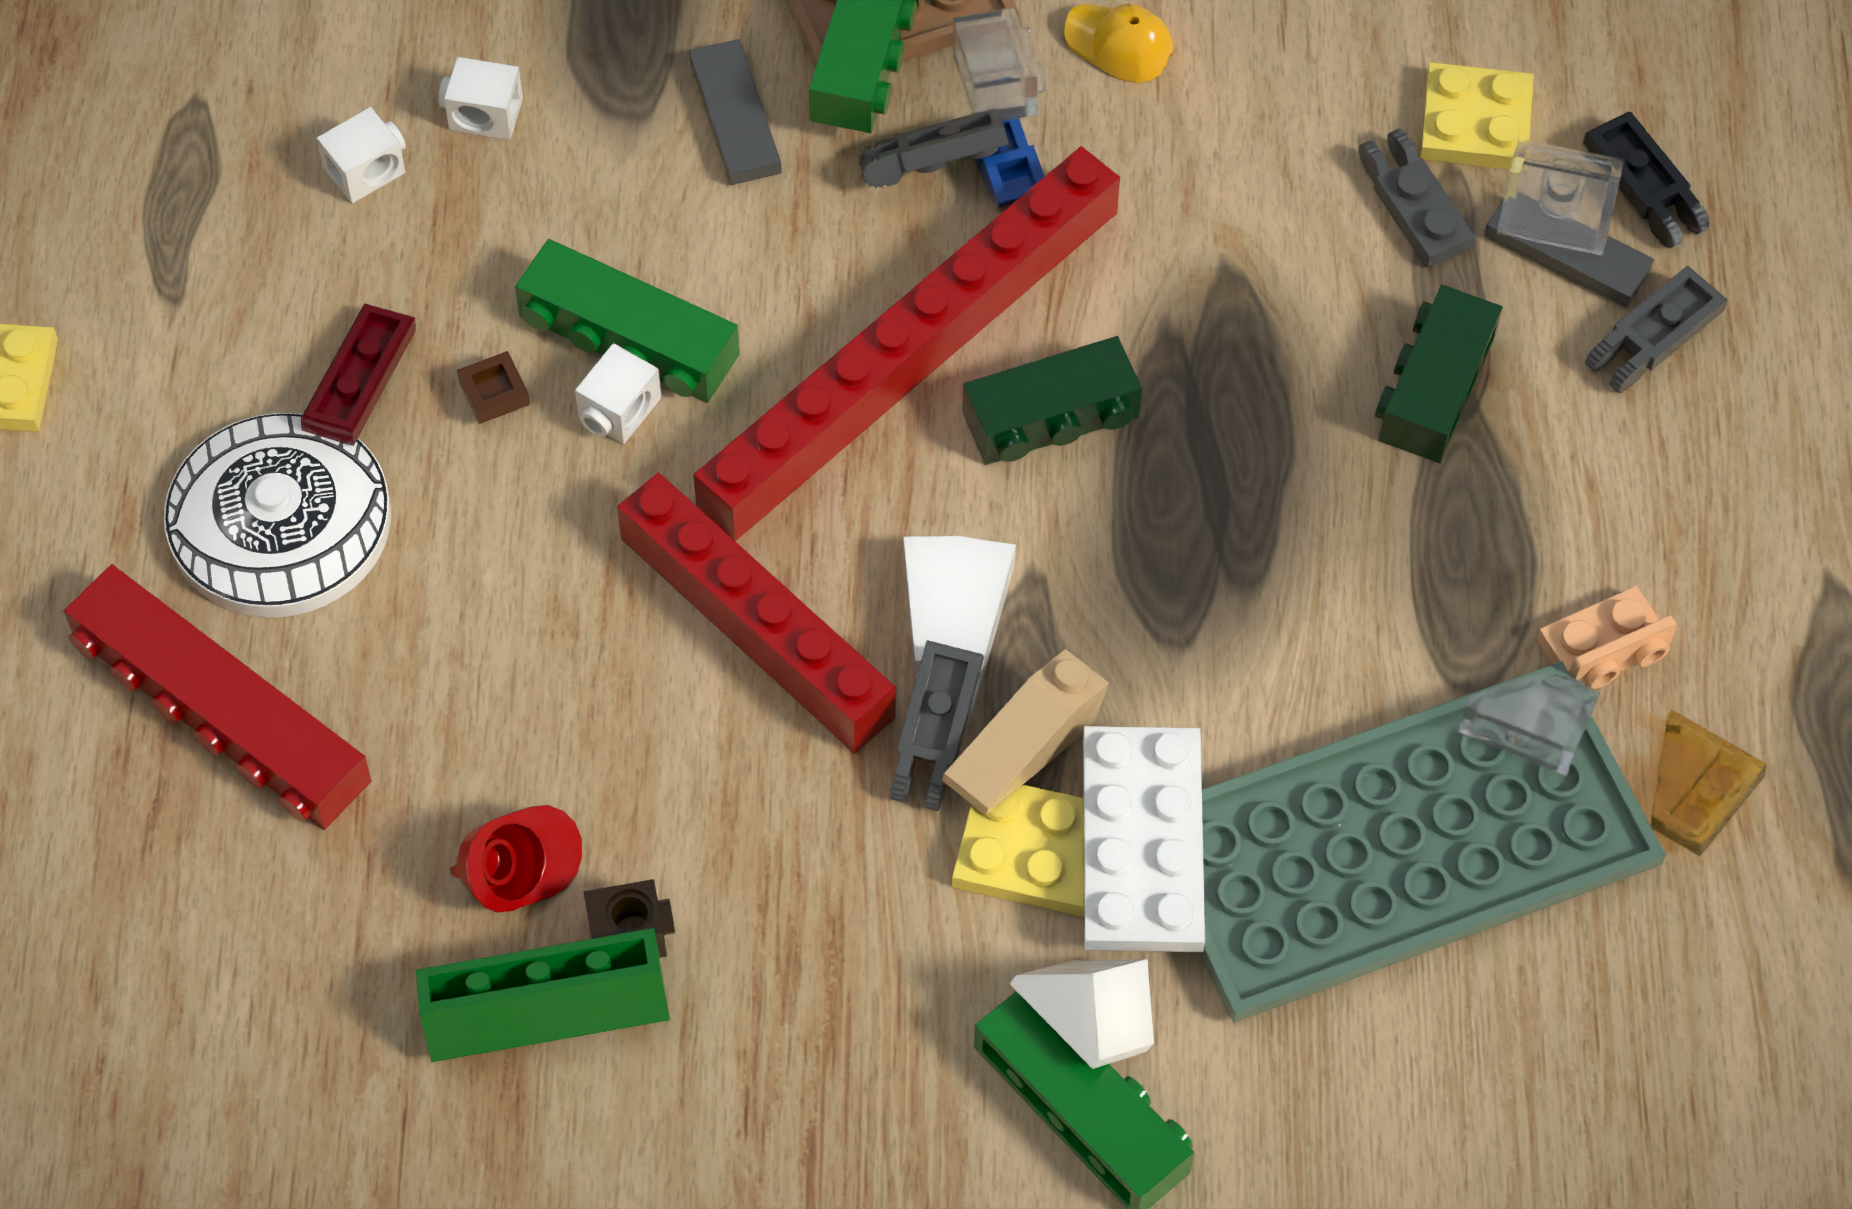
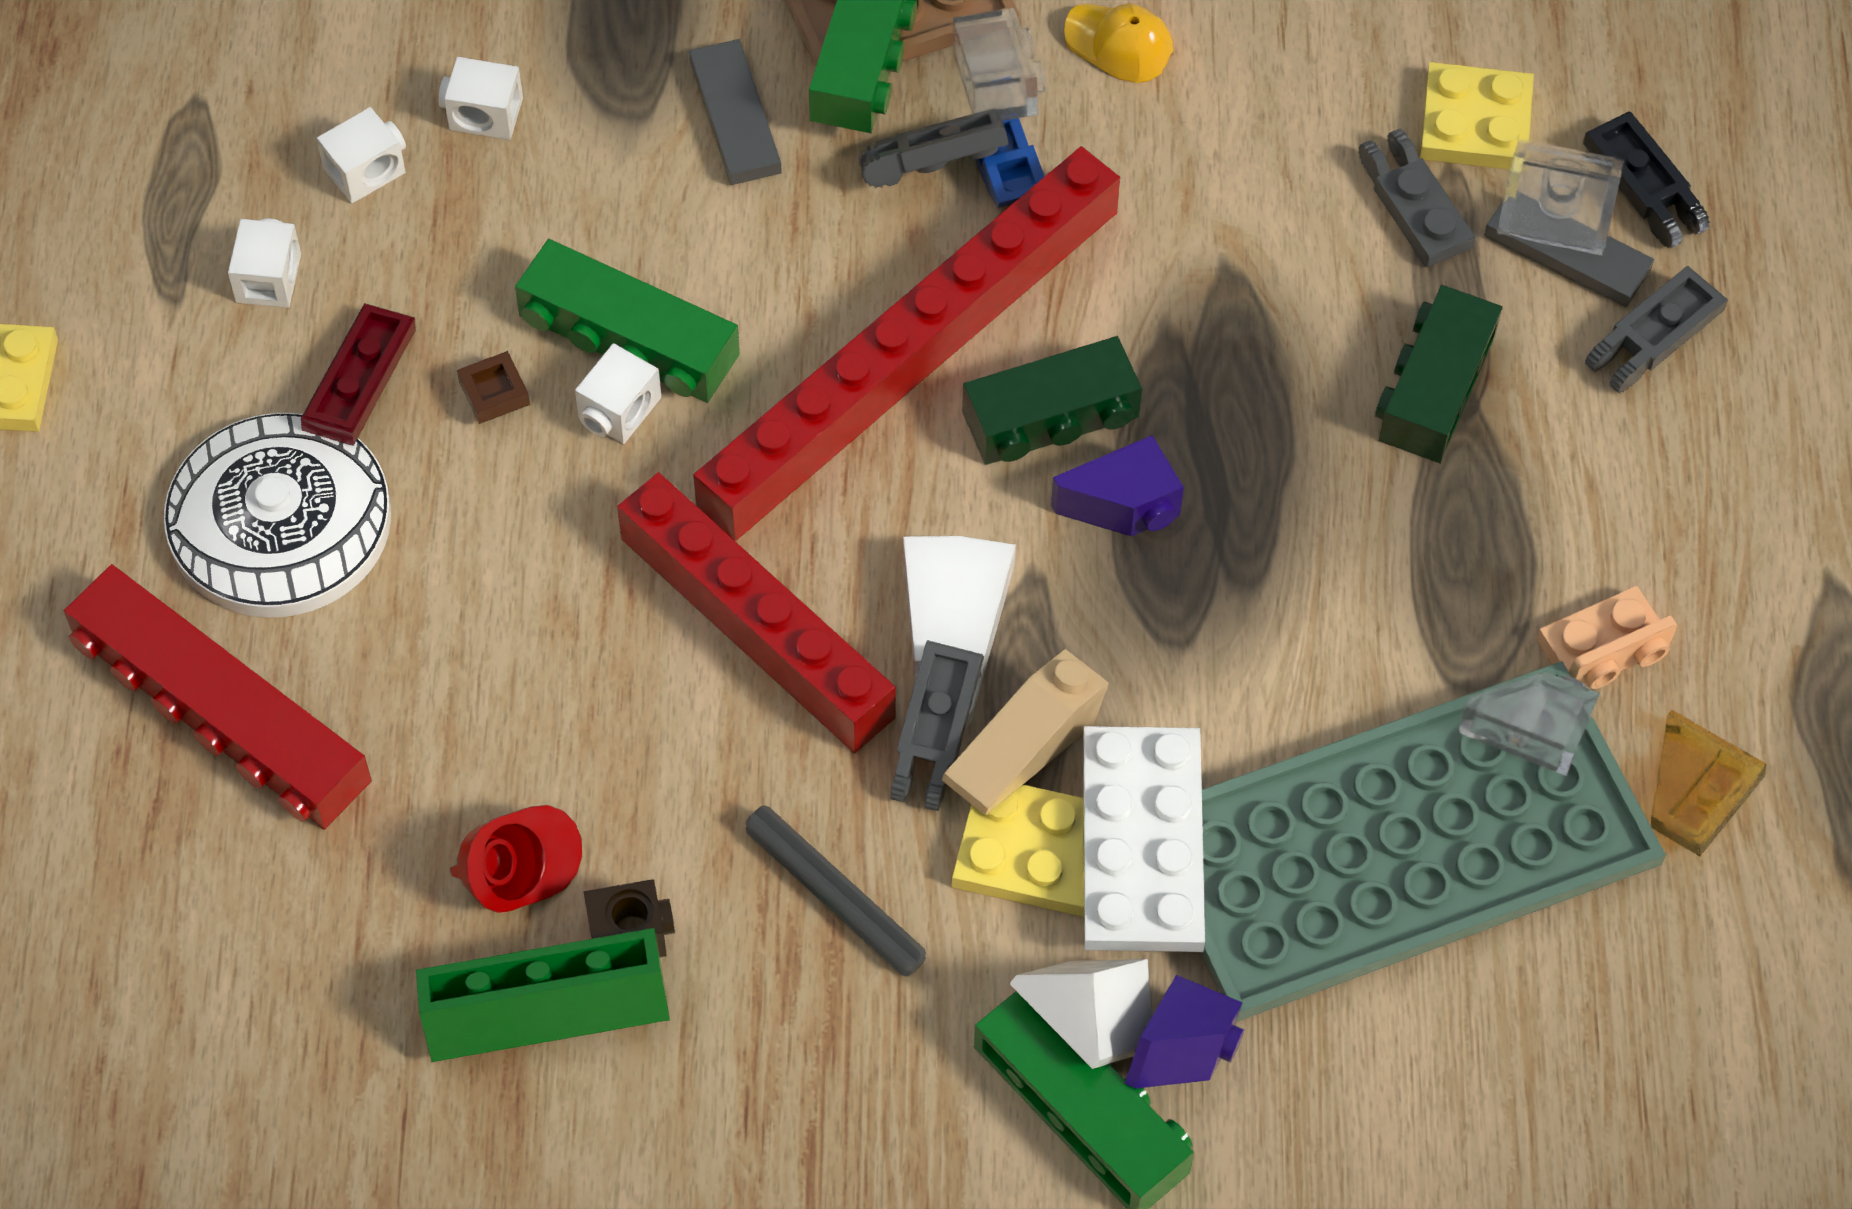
(264, 262): none -> white brick
(835, 891): none -> dark grey axle
(1121, 490): none -> dark purple slope
(1186, 1037): none -> dark purple slope

